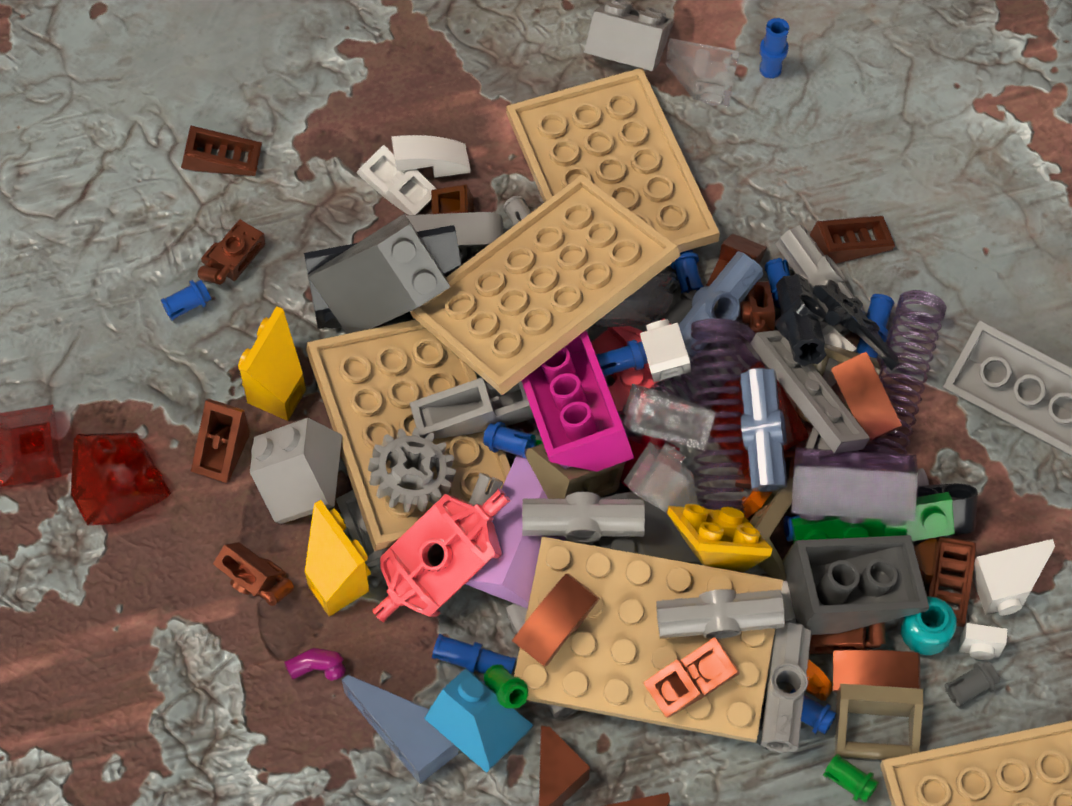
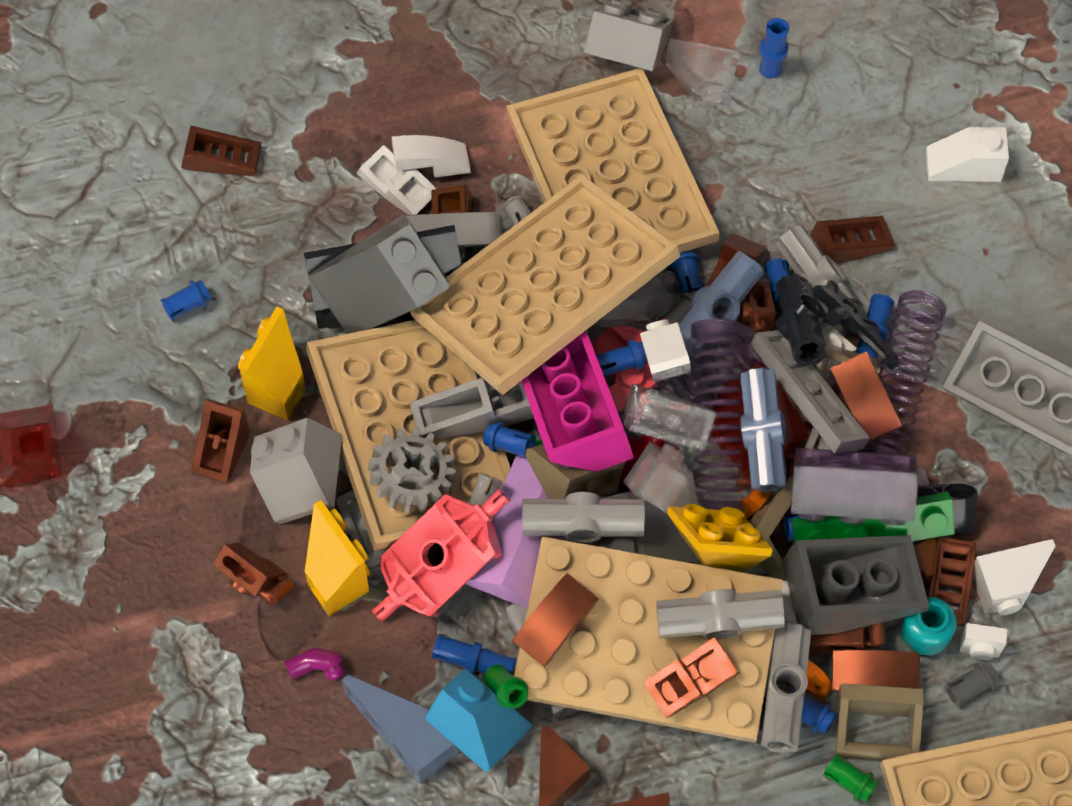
(114, 477): clear red slope -> none
(232, 254): copper piece -> none
(969, 155): none -> white slope

